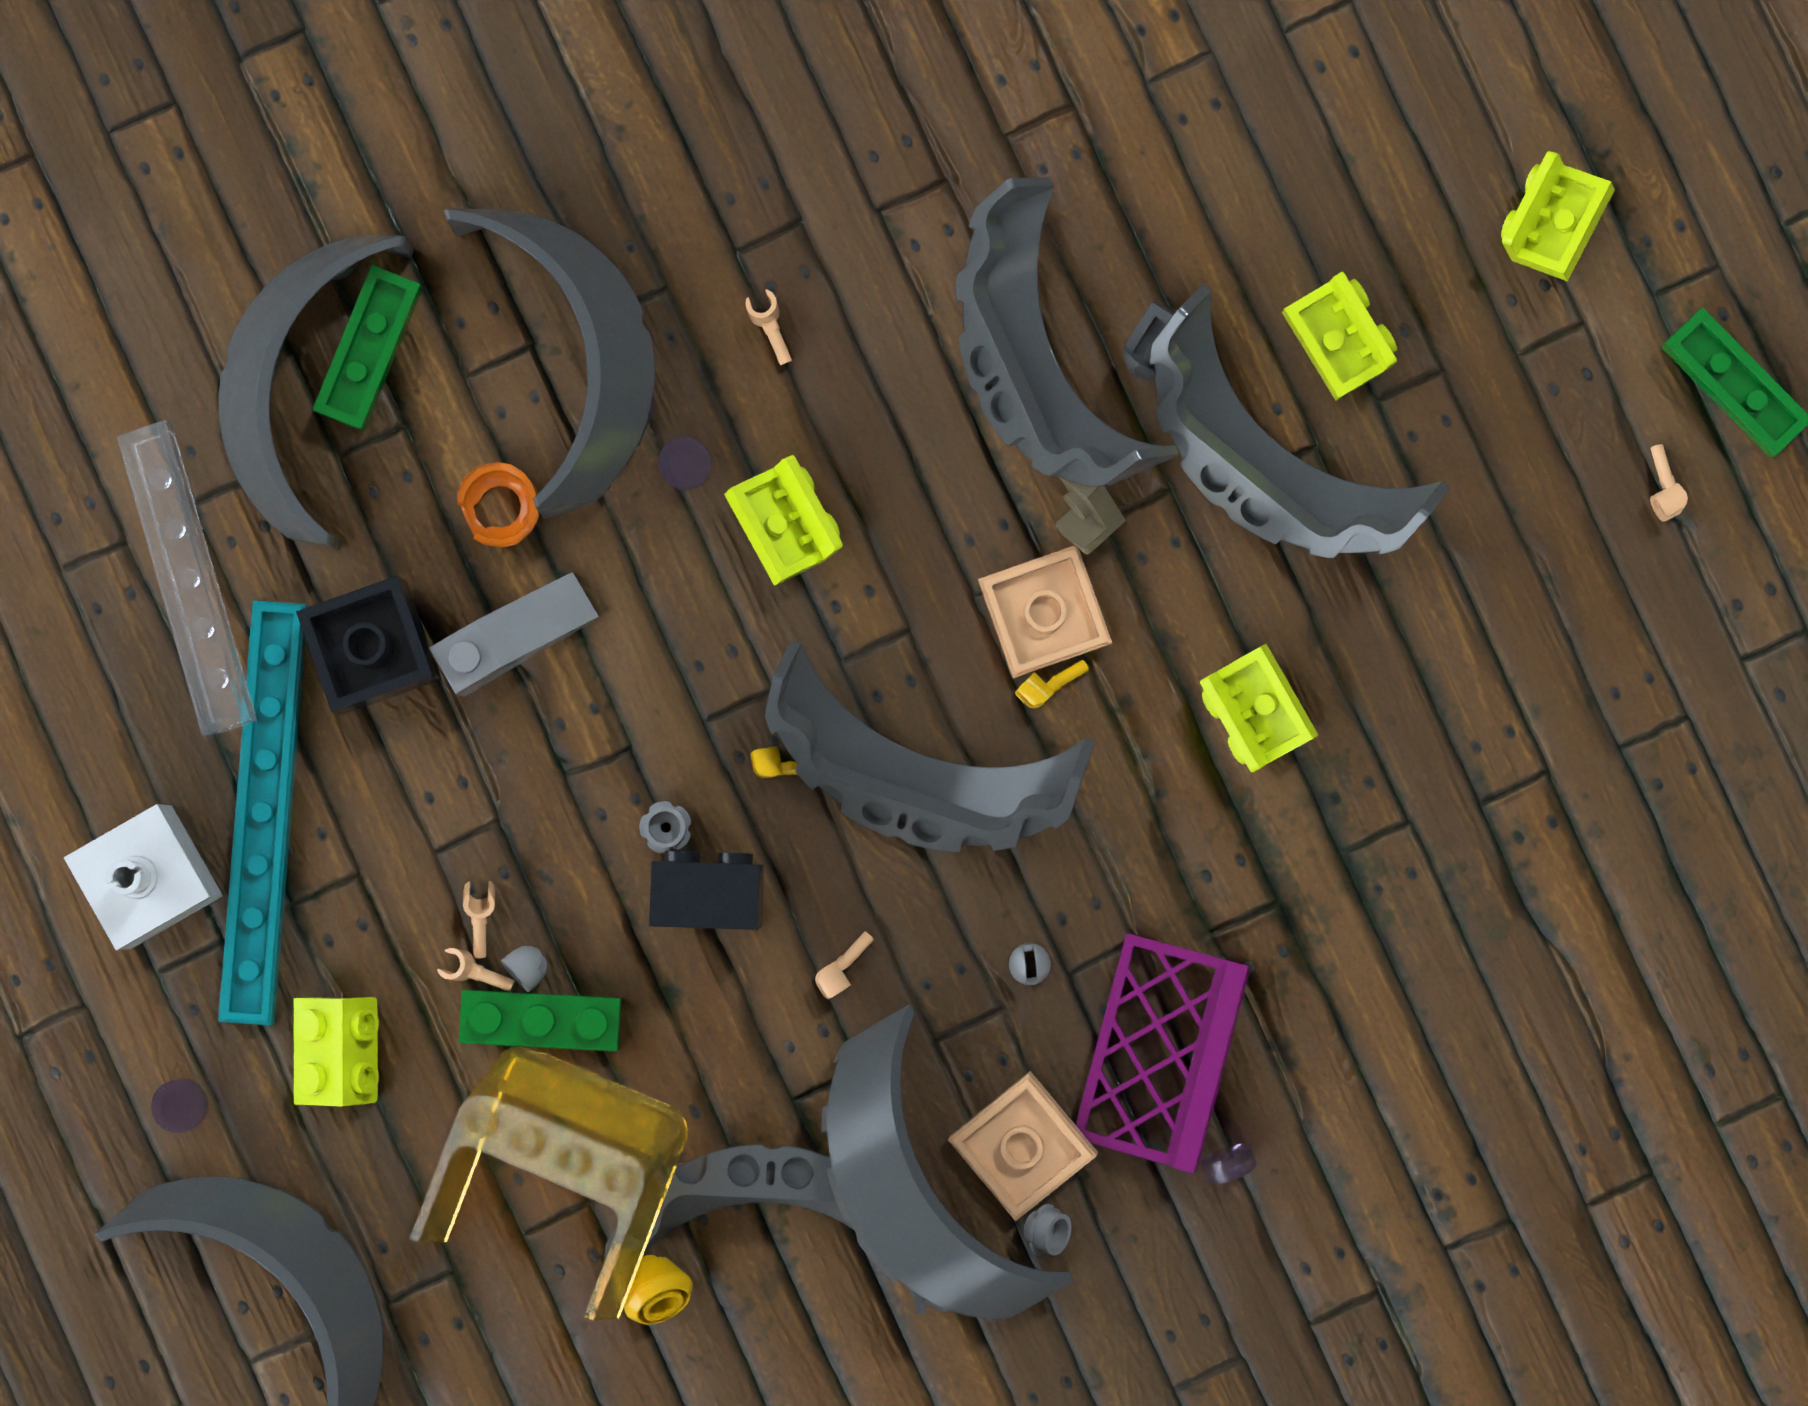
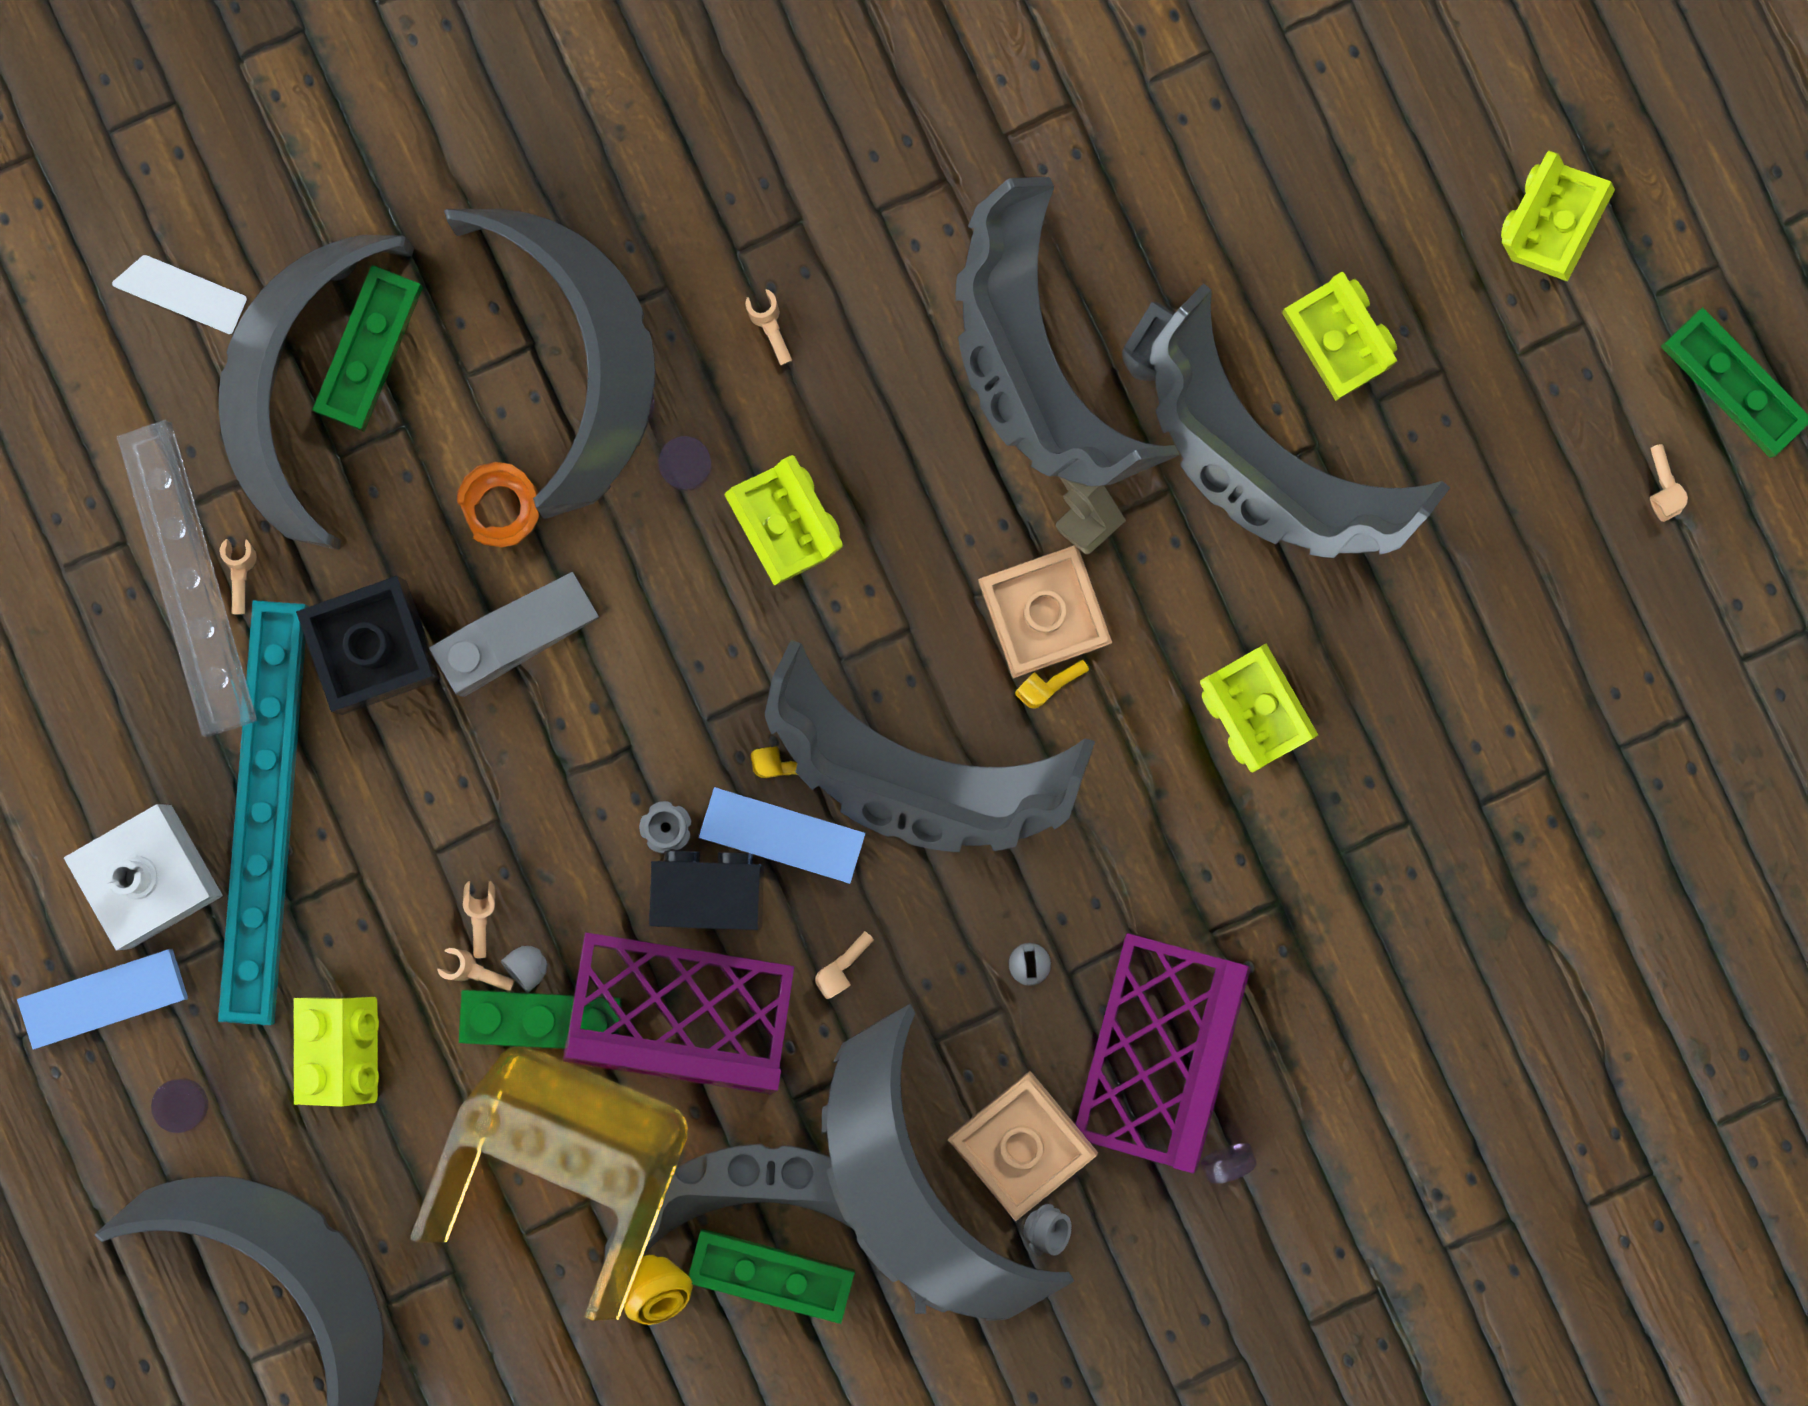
(102, 998): none -> light blue tile
(182, 293): none -> white sticker
(238, 573): none -> light nougat hand
(671, 1059): none -> magenta fence
(771, 1276): none -> green plate
(782, 835): none -> light blue tile

